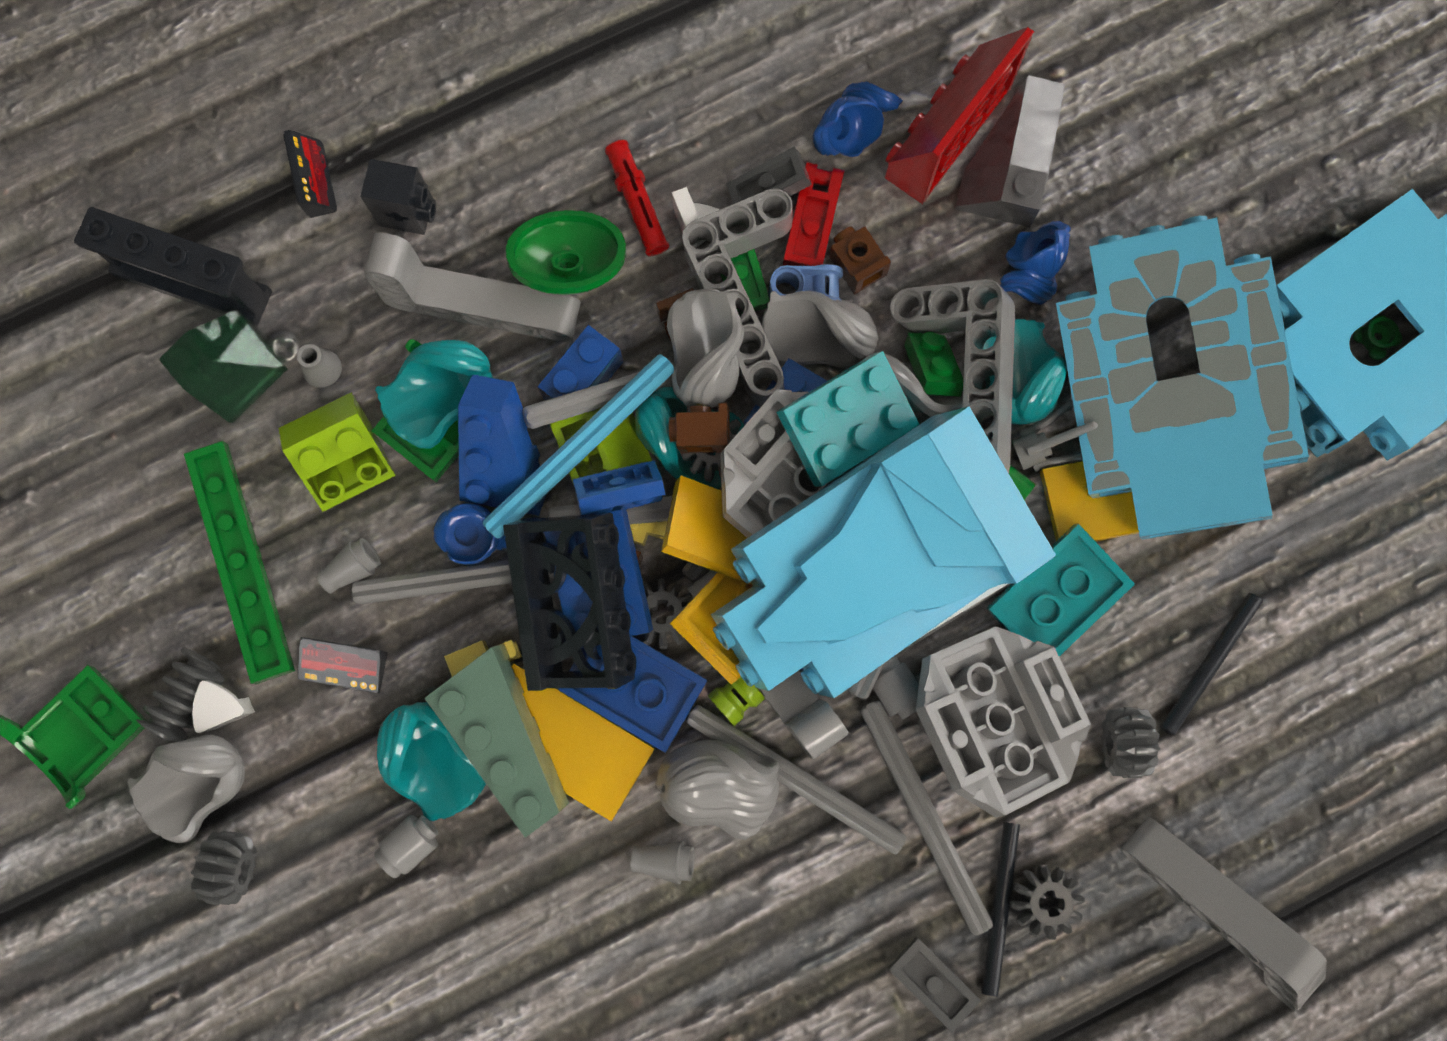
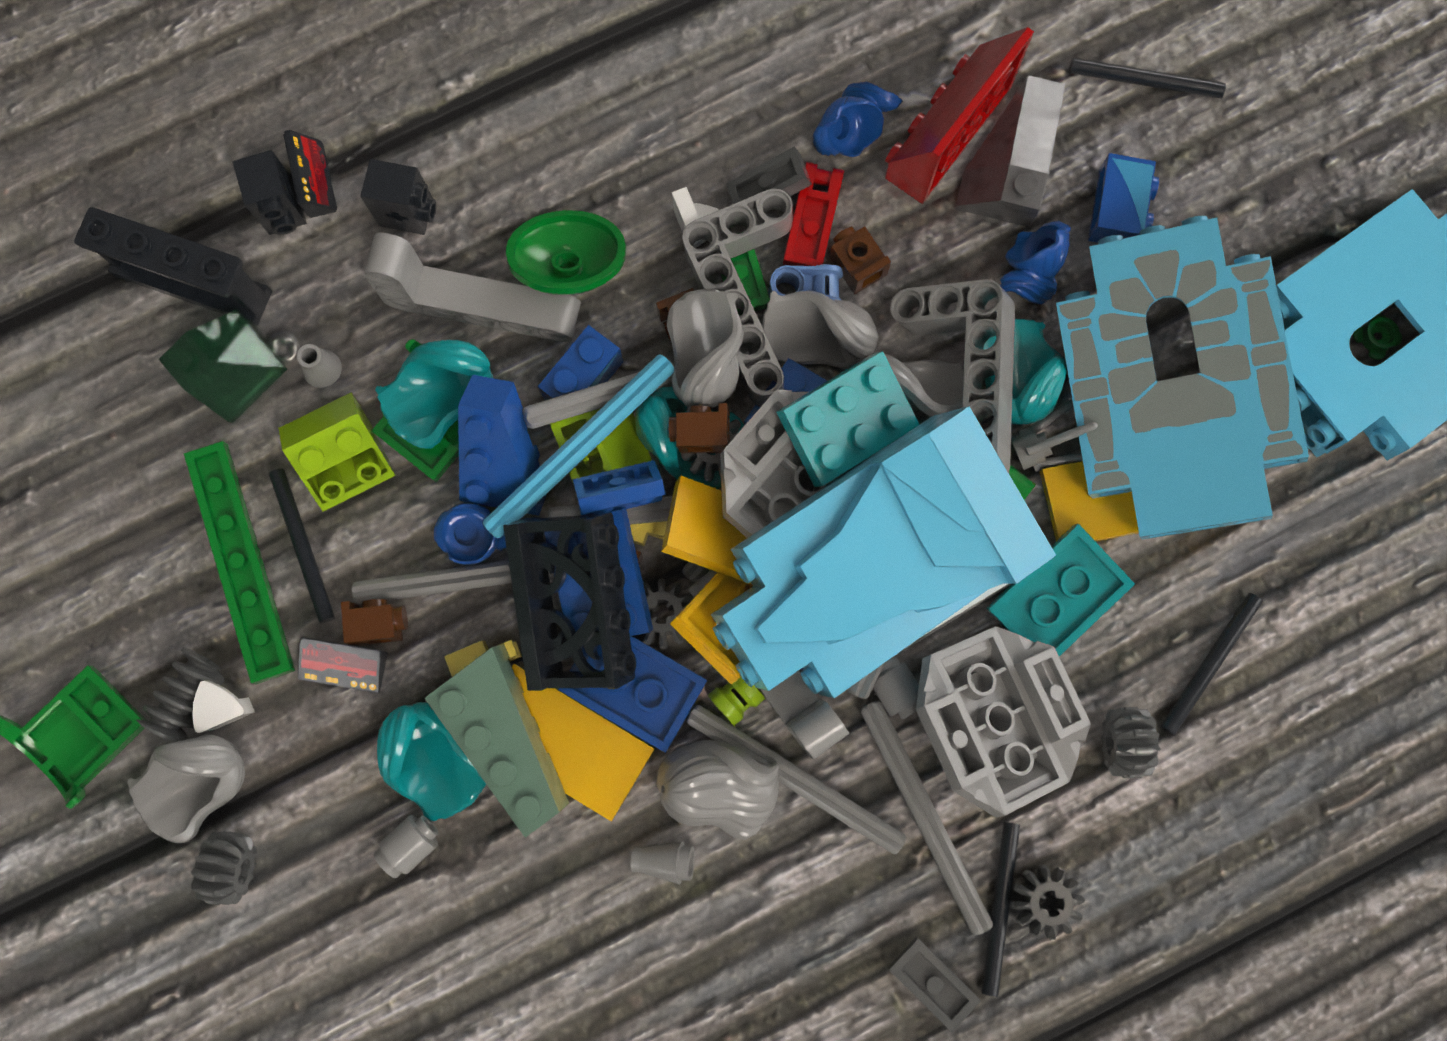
(269, 193): none -> black brick
(301, 546): none -> black bar
(350, 565): light grey cone -> none
(373, 623): none -> reddish brown brick
(631, 183): red pin -> none
(934, 364): green plate -> none
(1123, 197): none -> blue brick
(1147, 78): none -> black bar
(1289, 961): light grey beam -> none

